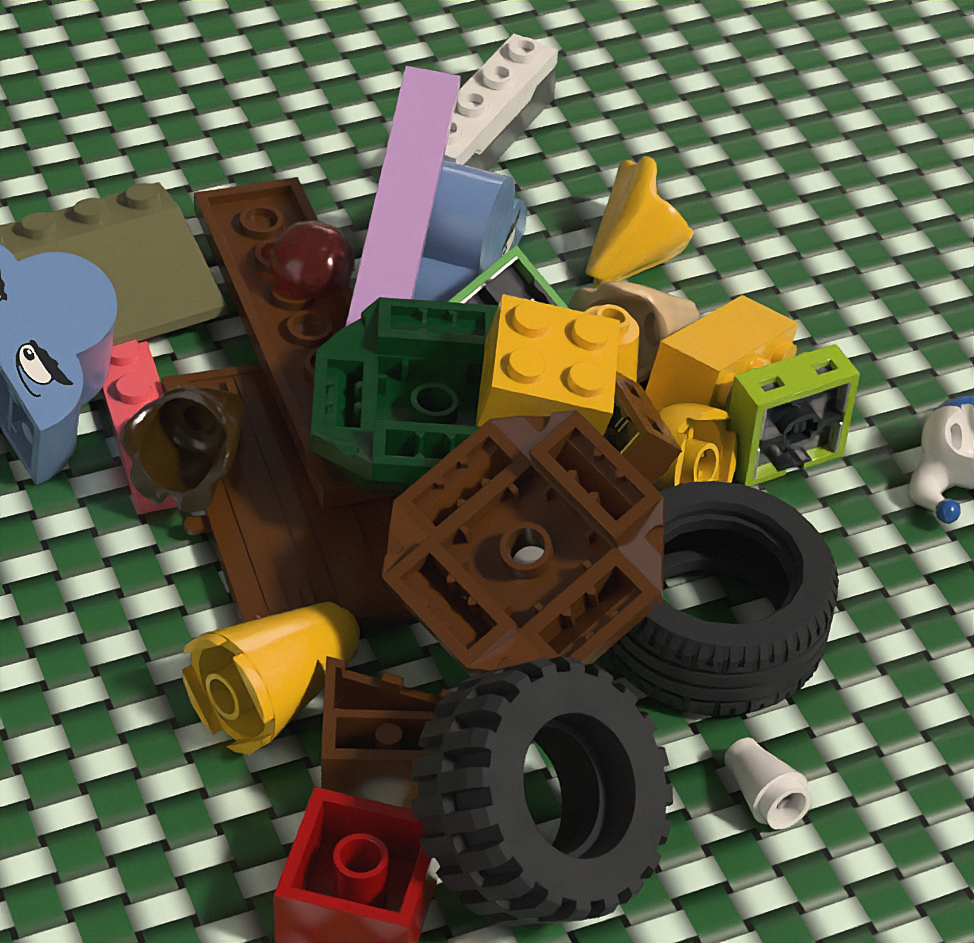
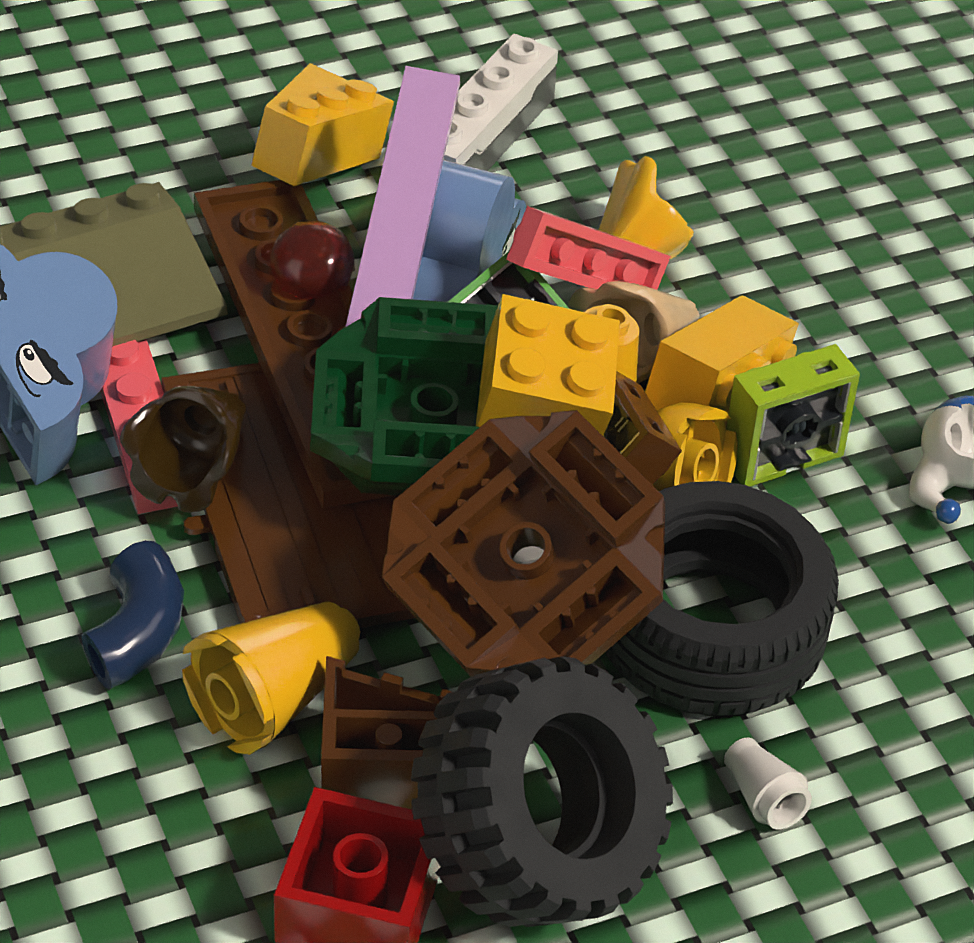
(144, 621): none -> dark blue cylinder
(321, 127): none -> yellow wedge
(582, 253): none -> coral plate

